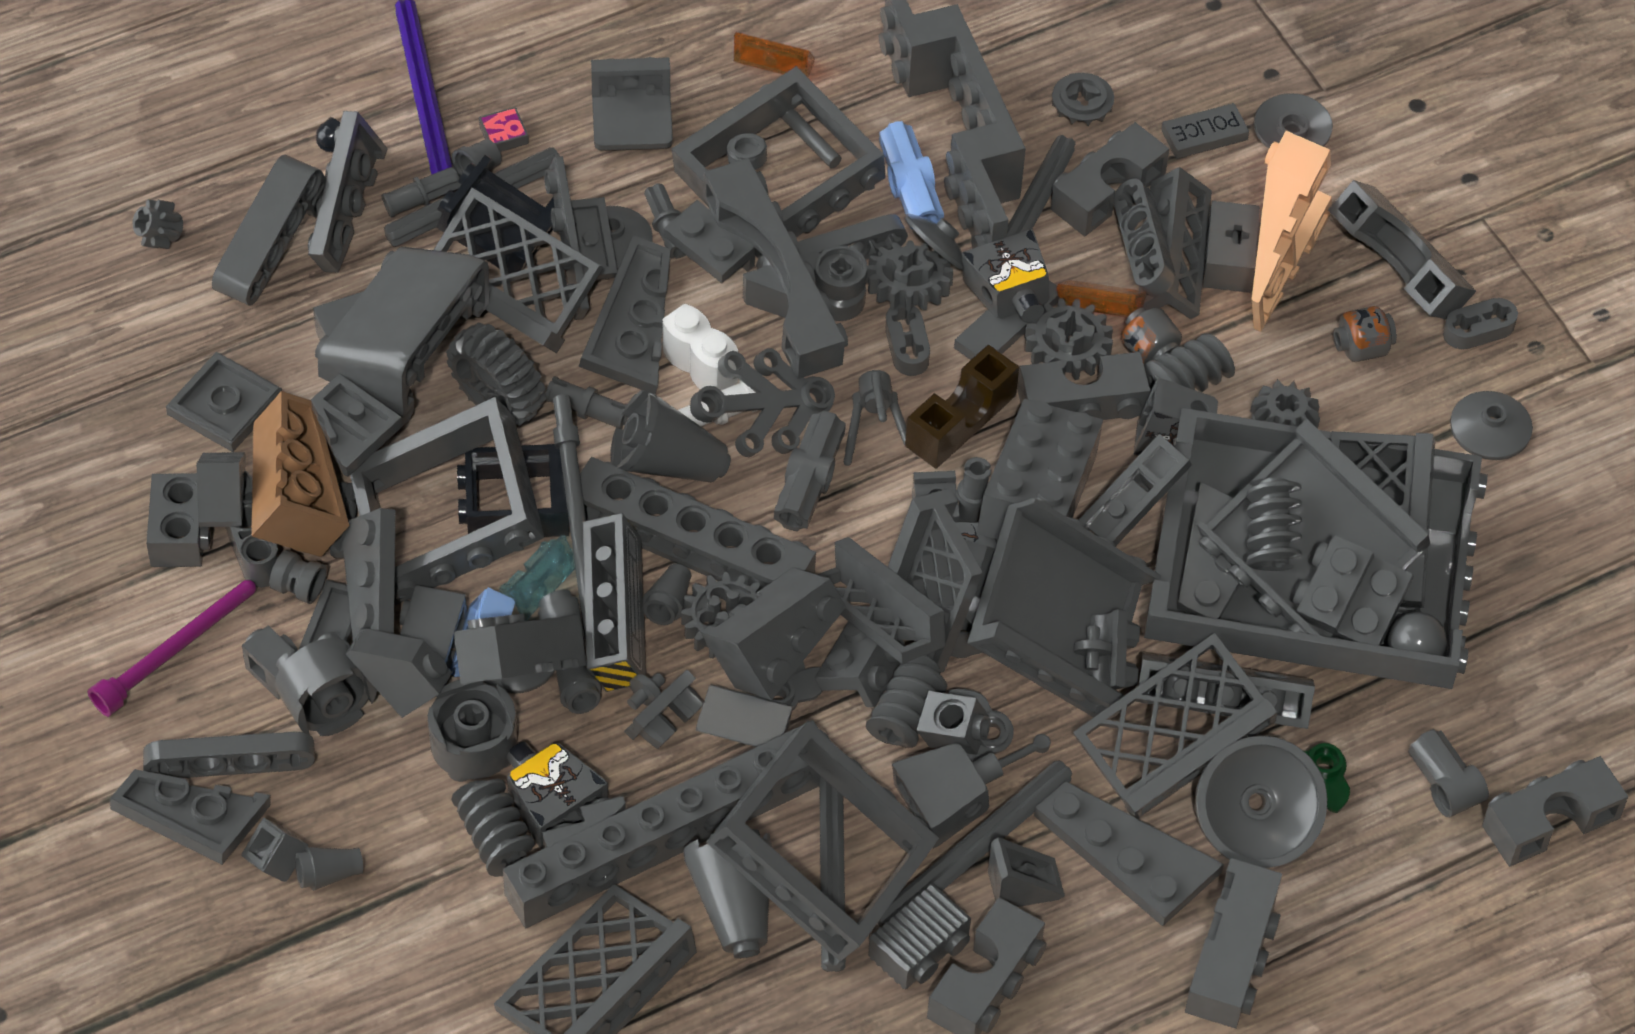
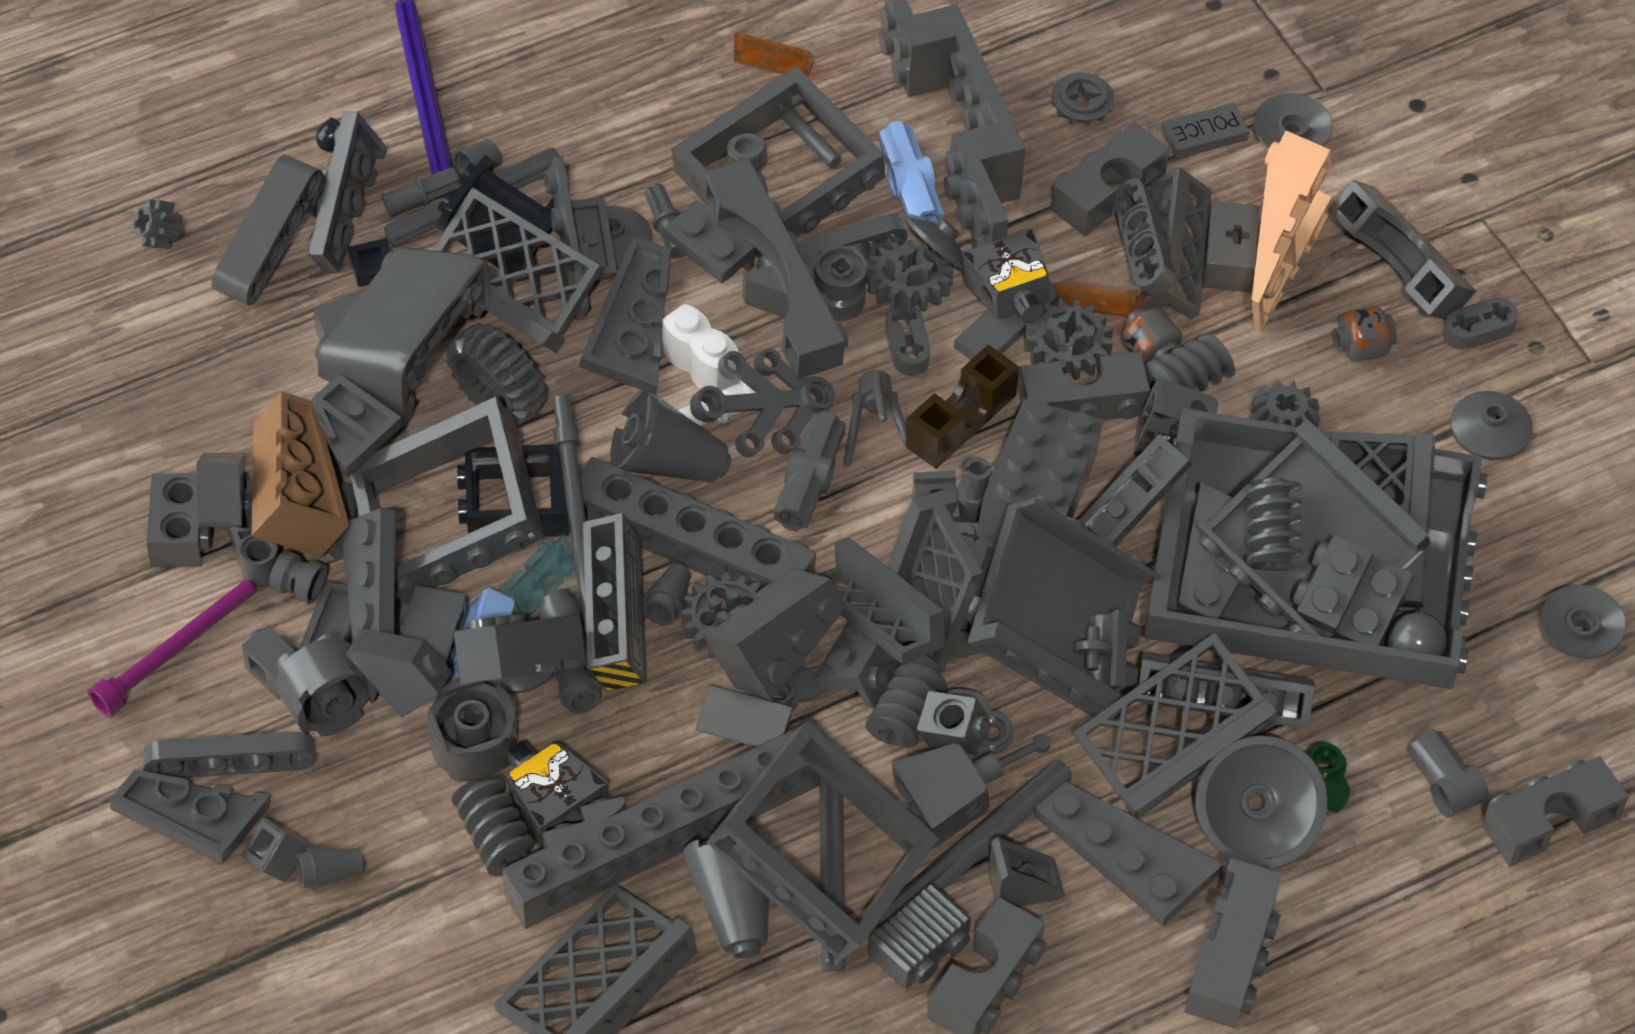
(222, 401): dark grey tile -> none
(367, 260): none -> black tile
(504, 129): tile -> none
(588, 402): dark grey pin -> none
(631, 103): dark grey bracket -> none
(677, 697): dark grey hips -> none
(1041, 186): dark grey axle -> none
(1584, 608): none -> dark grey dish

